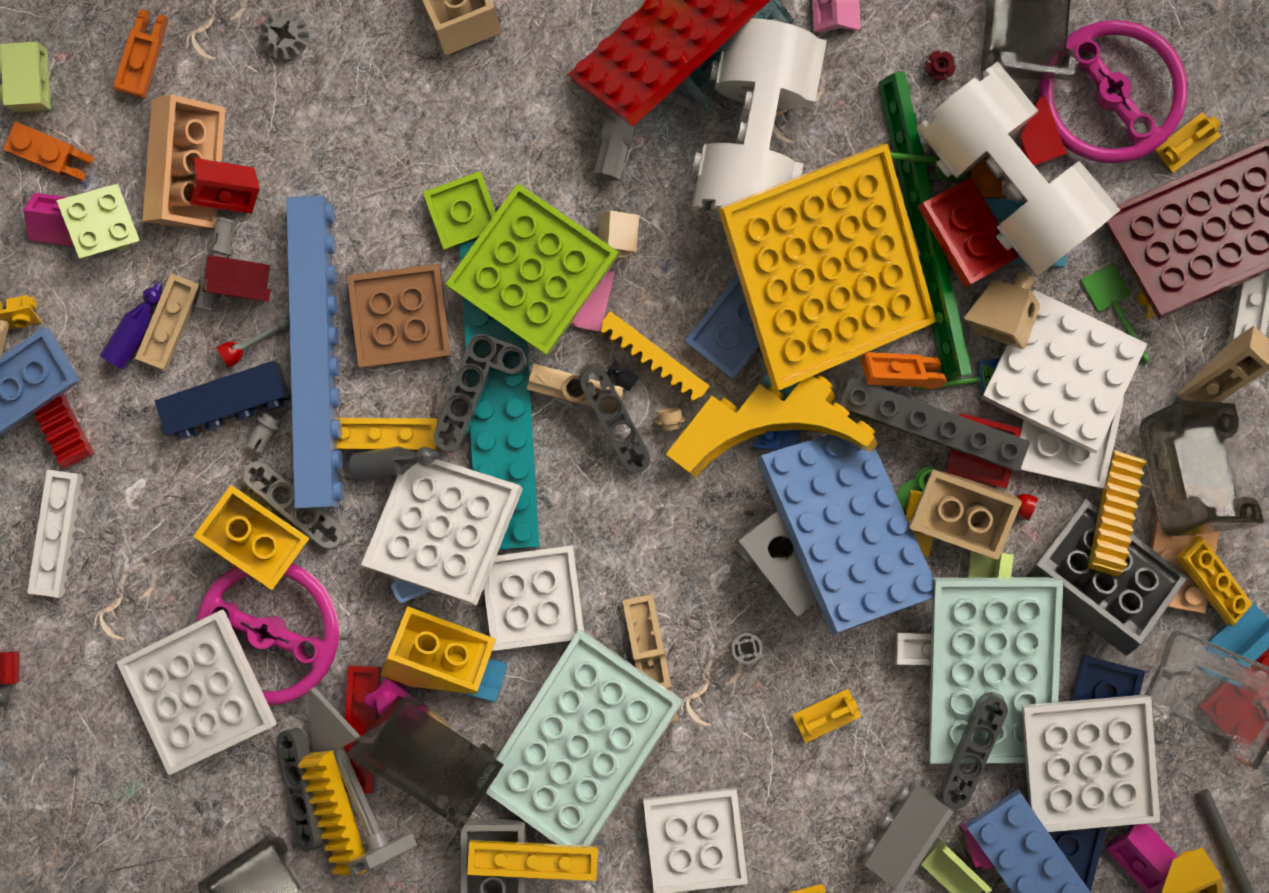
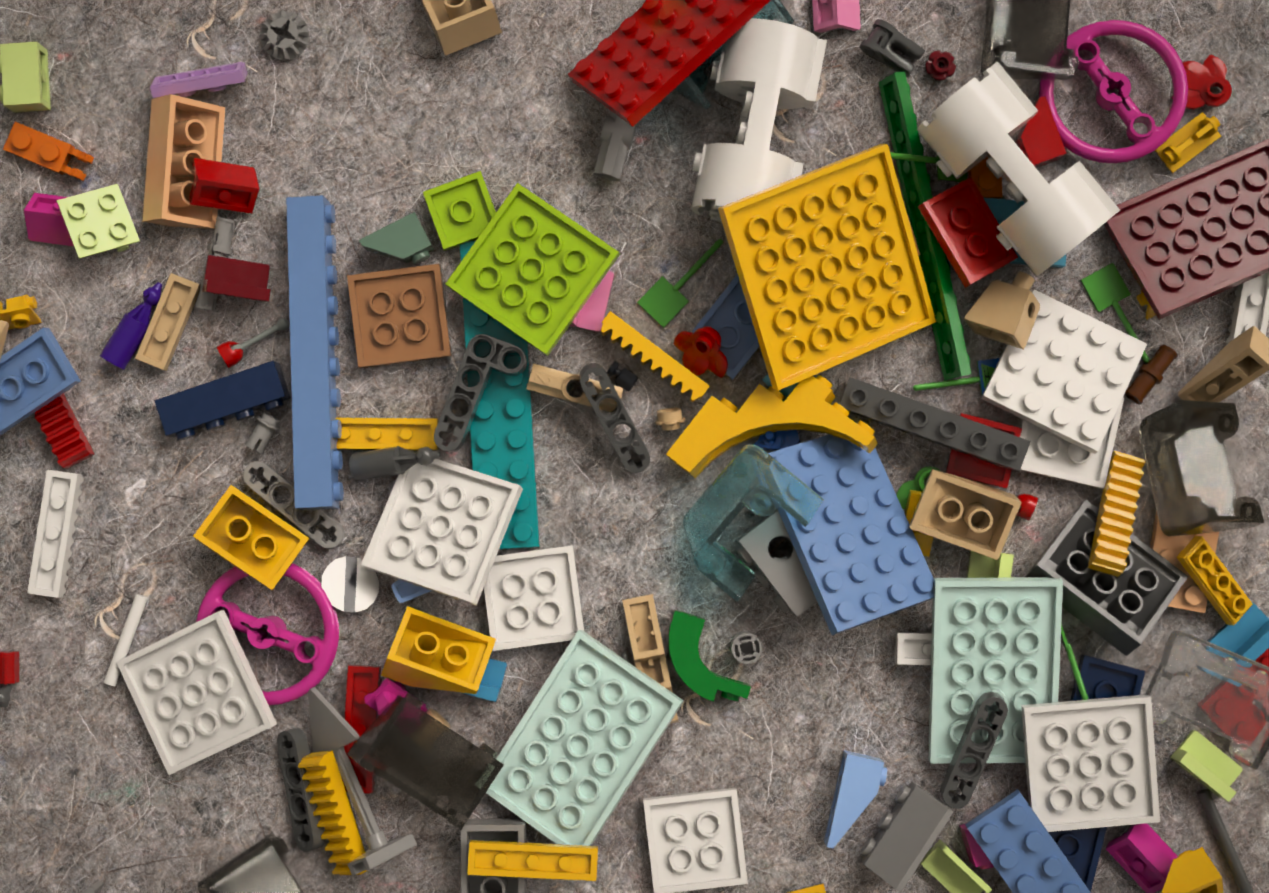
(126, 638): none -> white bar
(140, 56): orange hinge -> none
(210, 78): none -> lavender plate
(350, 584): none -> white sticker
(400, 240): none -> sand green slope
(619, 231): tan brick -> none
(664, 300): none -> bright green piece
(684, 651): none -> green arch
(702, 351): none -> red plate
(750, 481): none -> clear light blue windscreen
(826, 715): yellow hinge -> none
(855, 789): none -> light blue slope
(891, 38): none -> dark grey piece
(902, 370): orange hinge -> none
(1079, 681): none -> bright green piece
(1151, 374): none -> reddish brown pin
(1204, 77): none -> red plate
(1208, 765): none -> yellowish green panel

